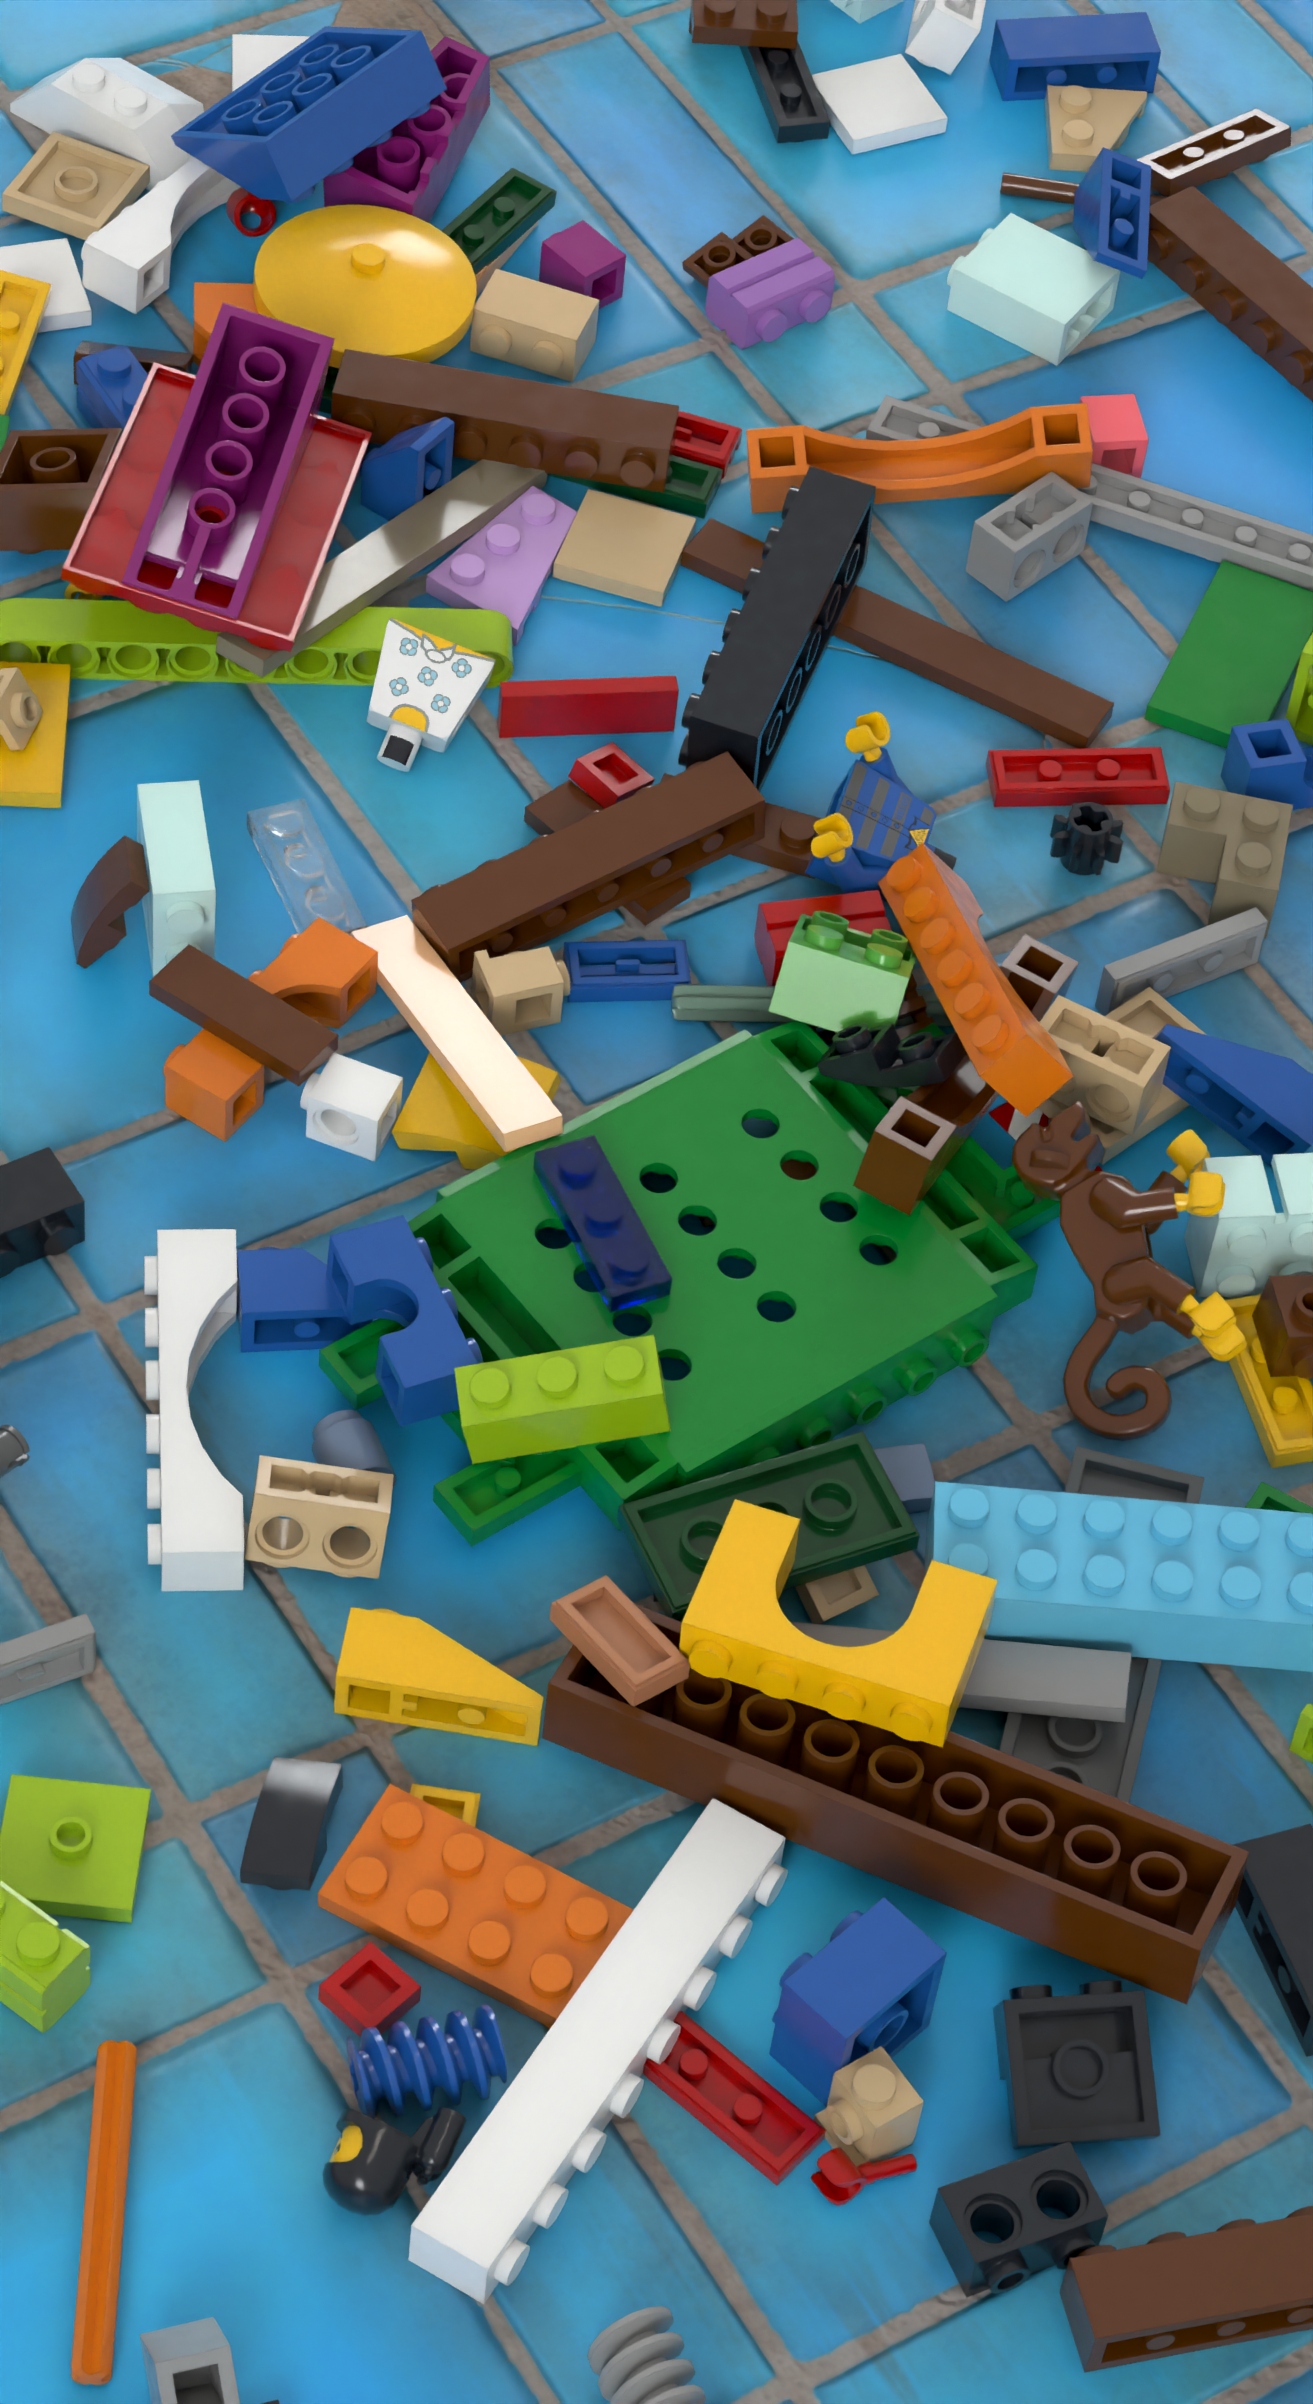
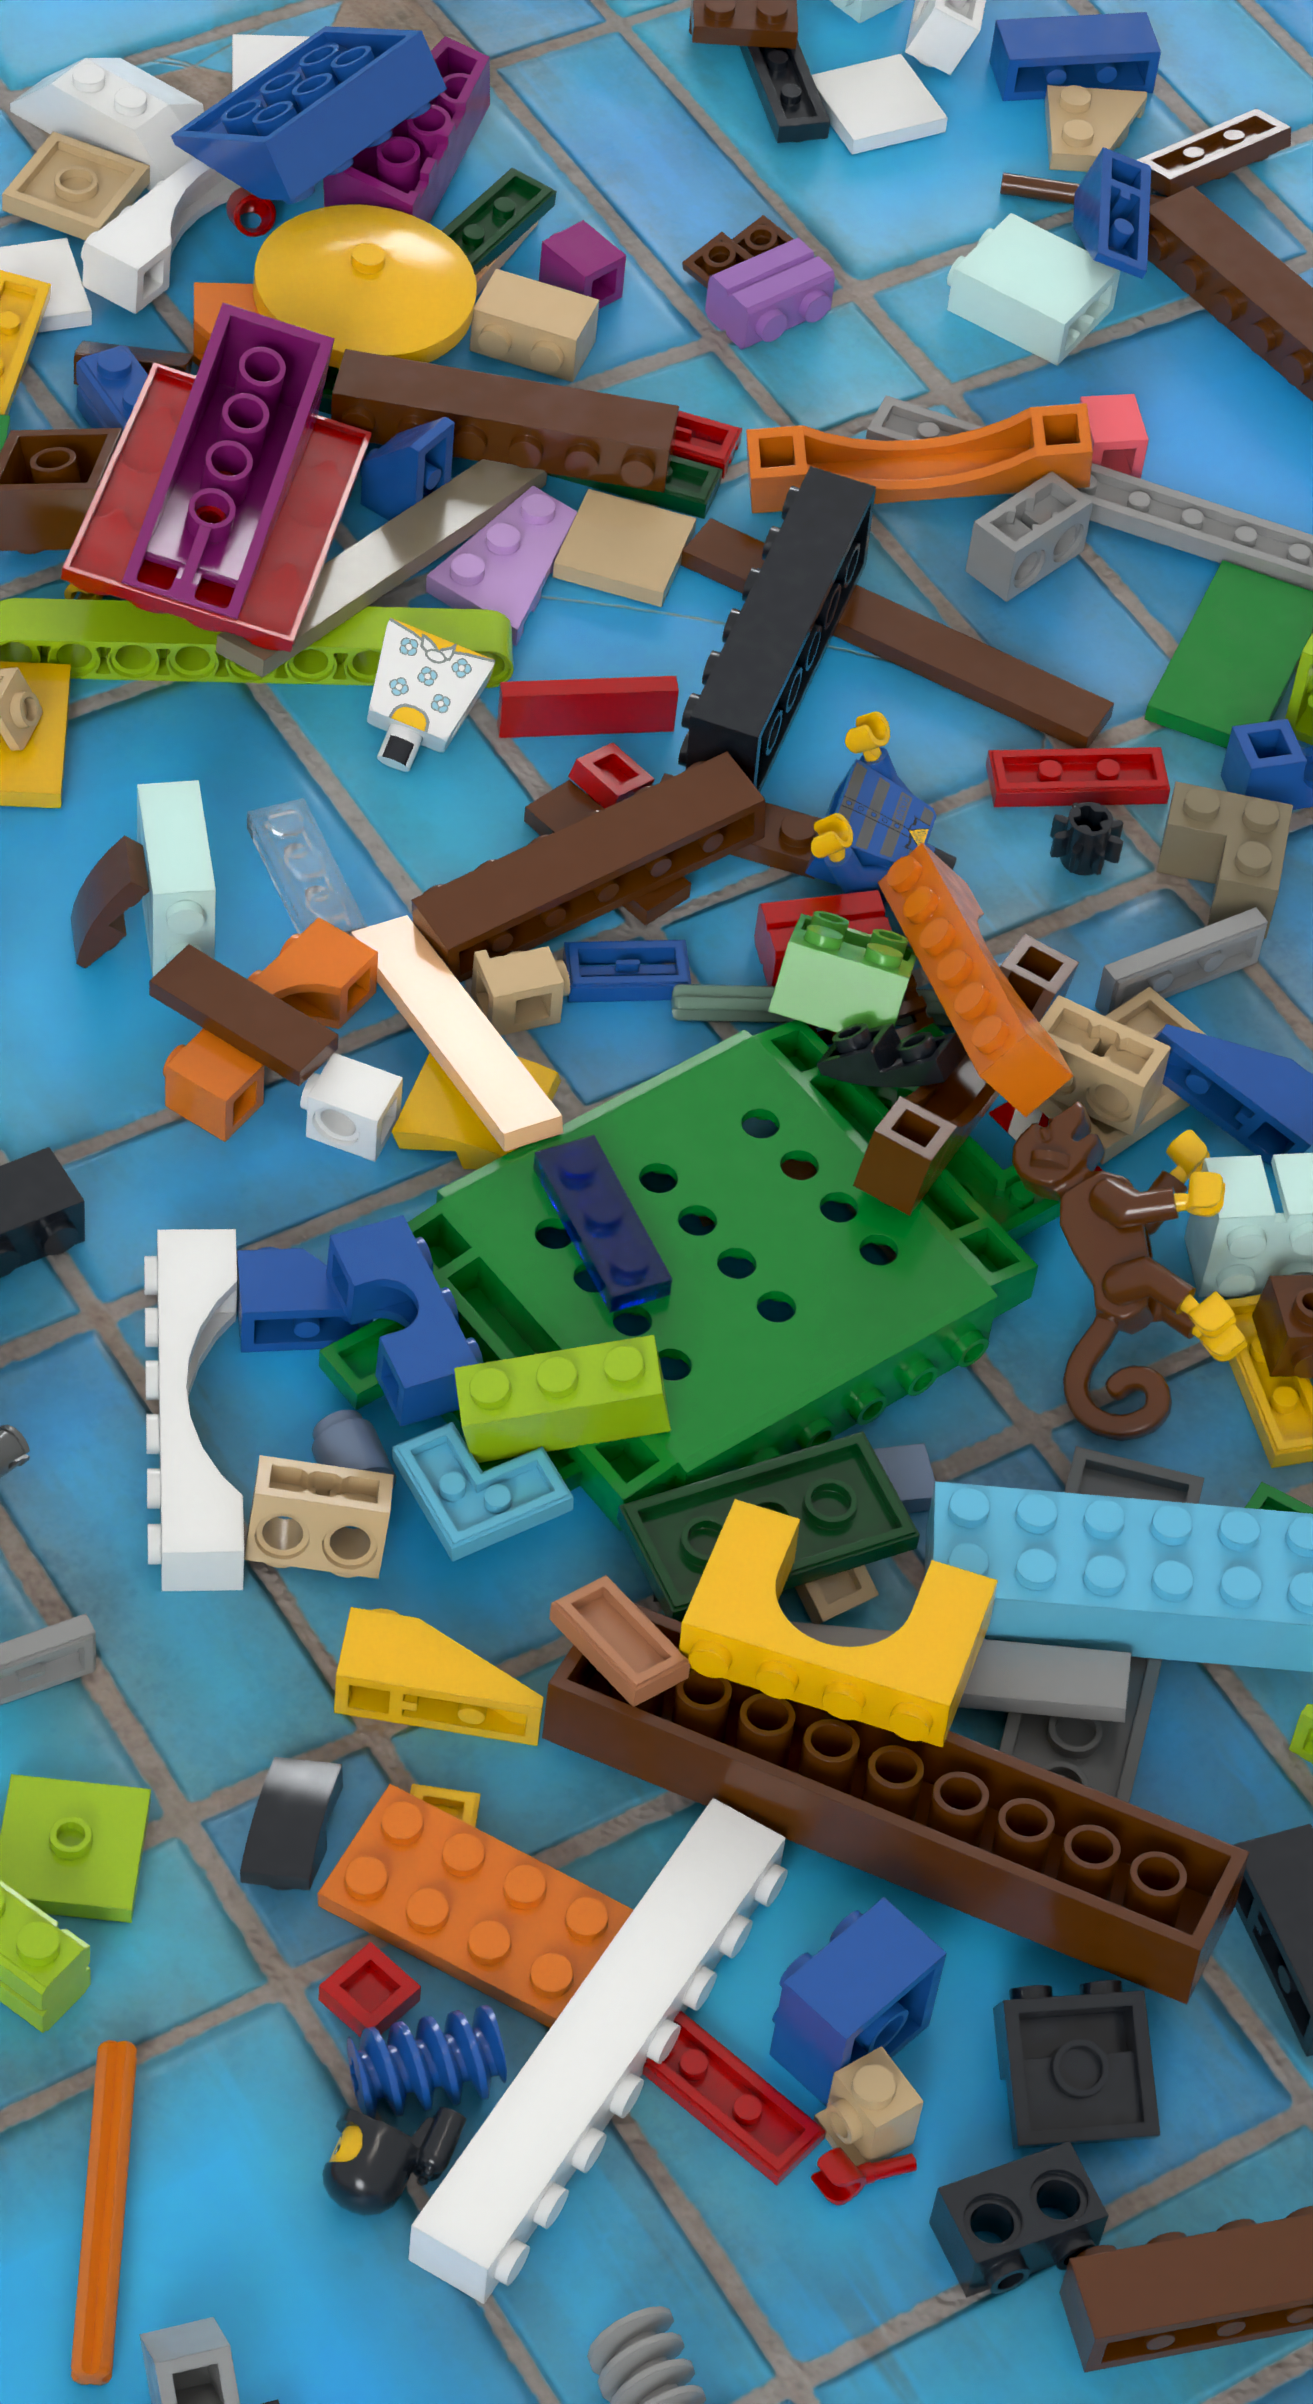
(474, 1506): none -> medium azure tile

